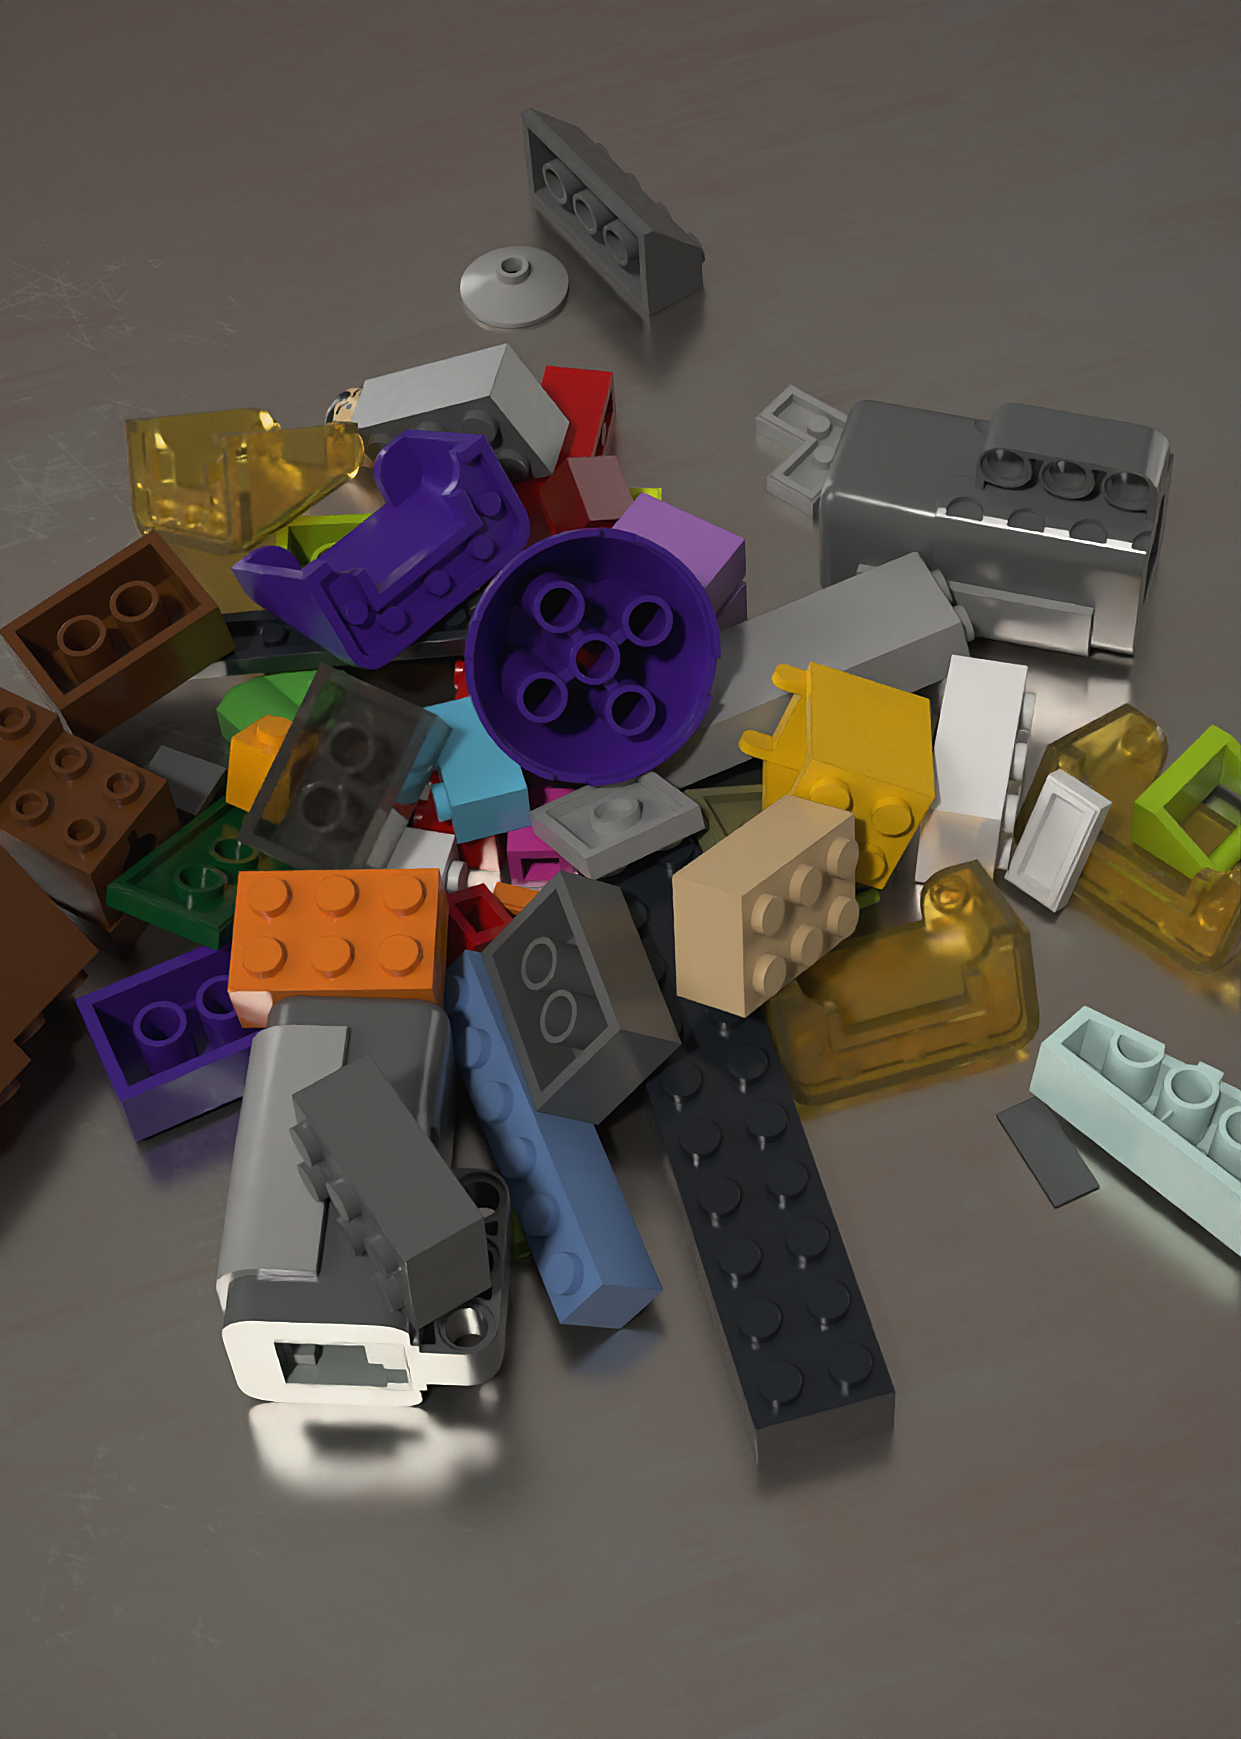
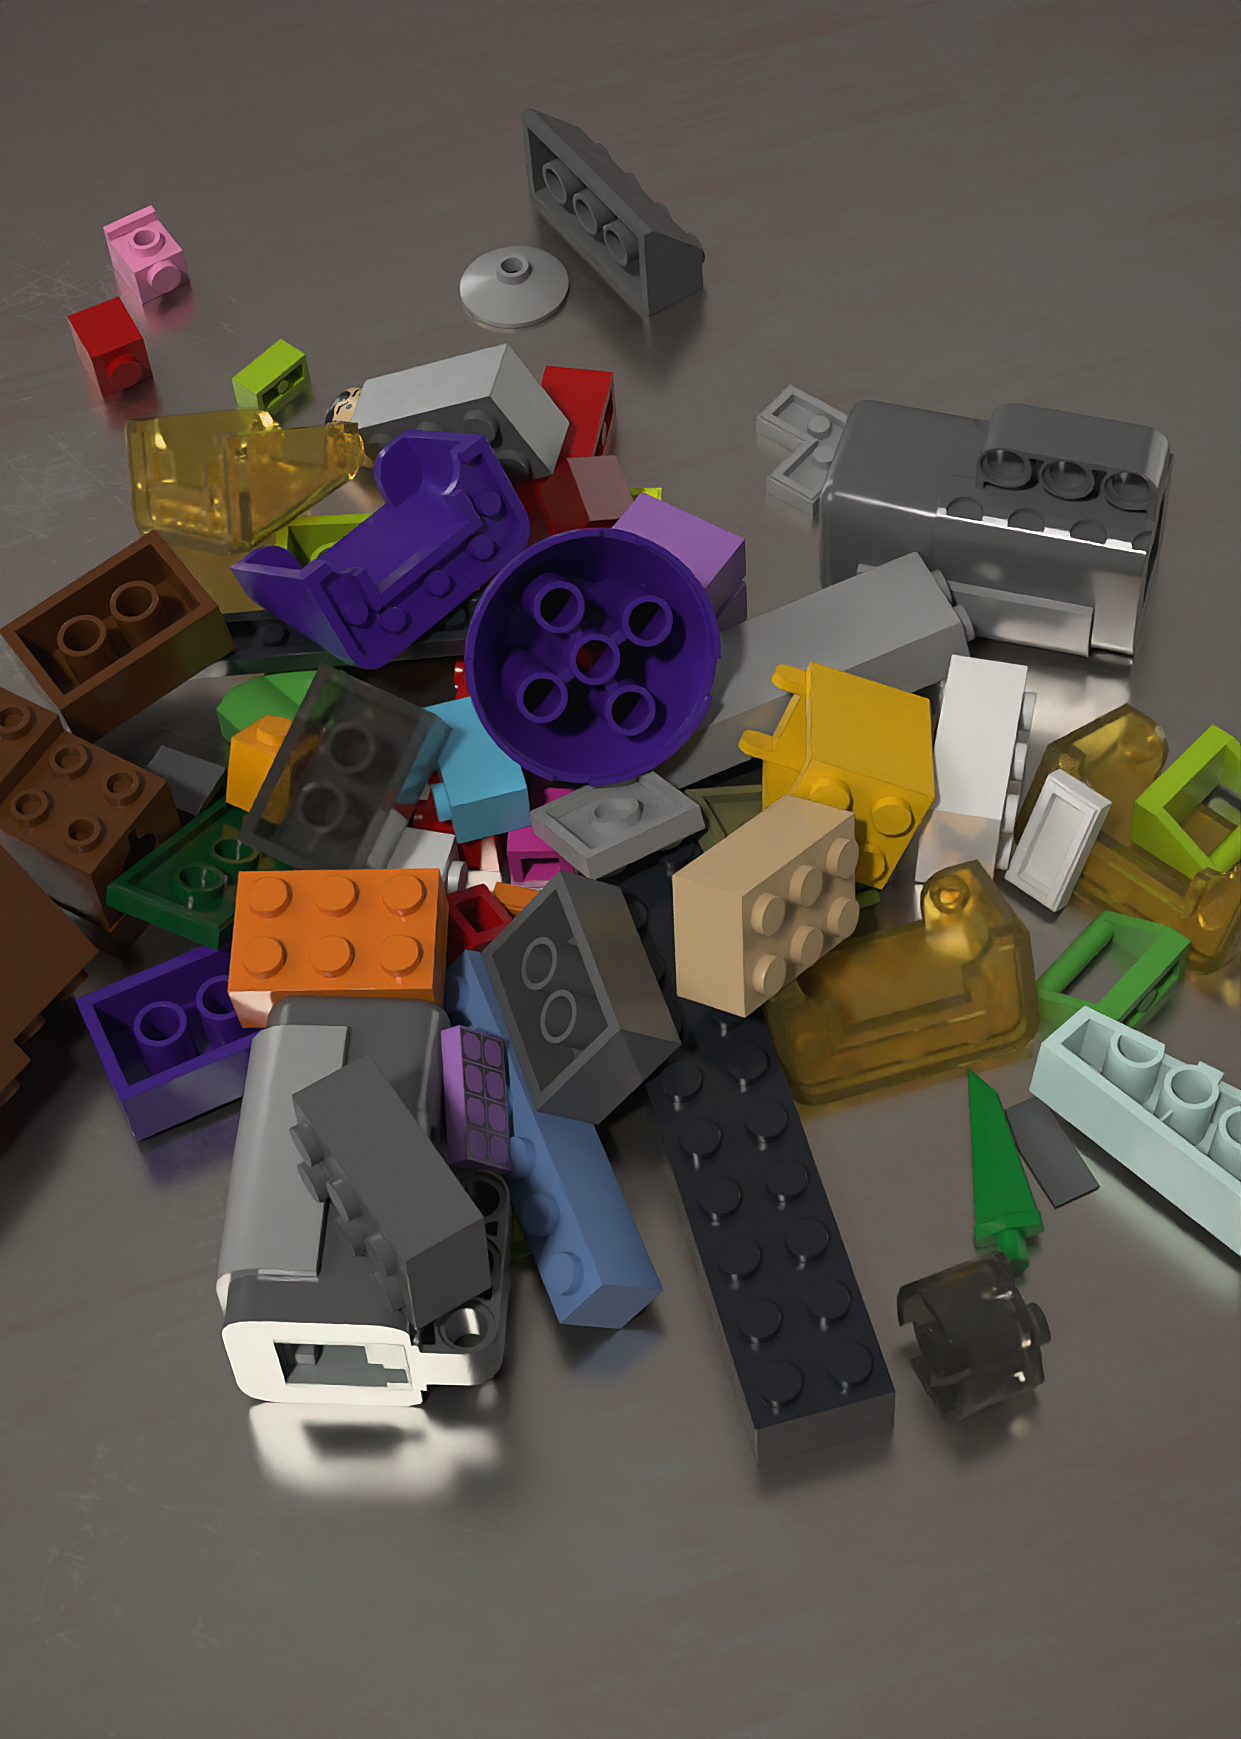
(110, 346): none -> red brick
(146, 255): none -> bright pink brick
(271, 377): none -> lime piece
(475, 1100): none -> medium lavender tile
(974, 1334): none -> clear smoke brick
(1002, 1192): none -> green bar
(1160, 968): none -> bright green tile

